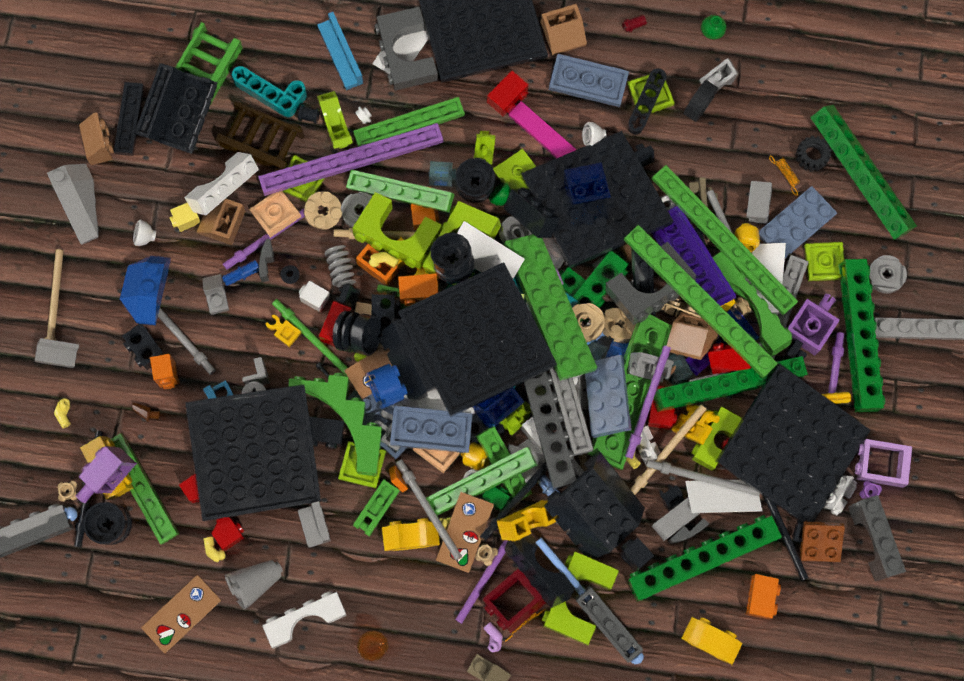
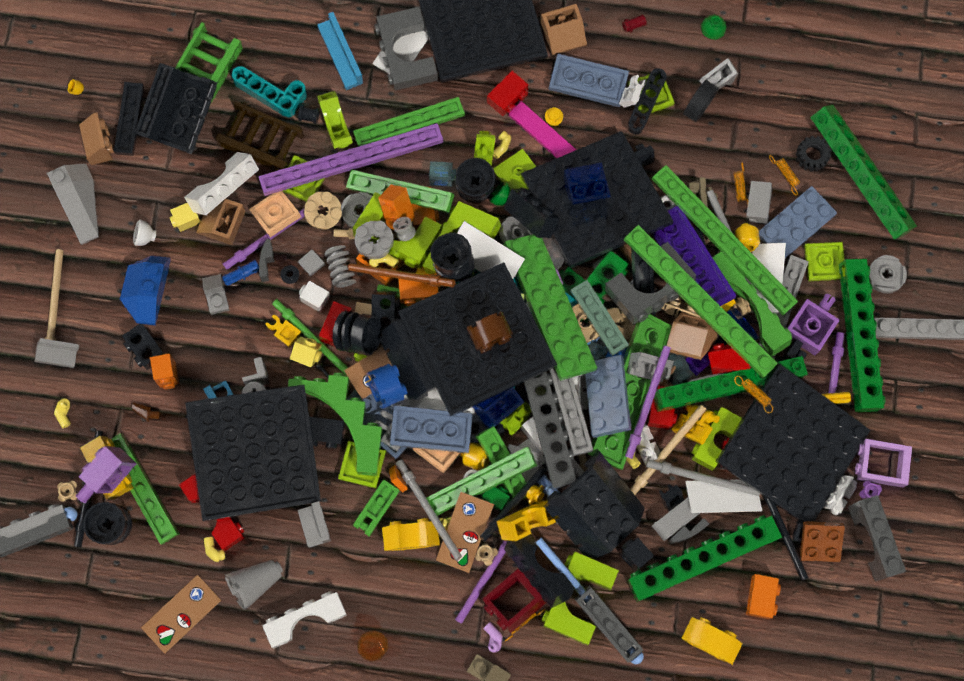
(75, 87): none -> yellow hinge
(199, 357): light grey bar -> none
(306, 351): none -> light yellow brick
(311, 263): none -> light grey tile
(349, 296): black tile -> none
(363, 114): white plate -> none
(377, 229): none -> light grey plate
(395, 204): none -> orange brick
(404, 228): none -> light grey wheel
(433, 280): none -> dark orange bar
(490, 331): none -> reddish brown brick
(503, 146): none -> light yellow arm
(535, 494): none -> yellow plate
(554, 116): none -> yellow plate
(592, 134): white brick -> none
(599, 317): none -> sand green plate
(631, 94): none -> white plate
(740, 184): none -> light orange piece
(755, 394): none -> light orange piece

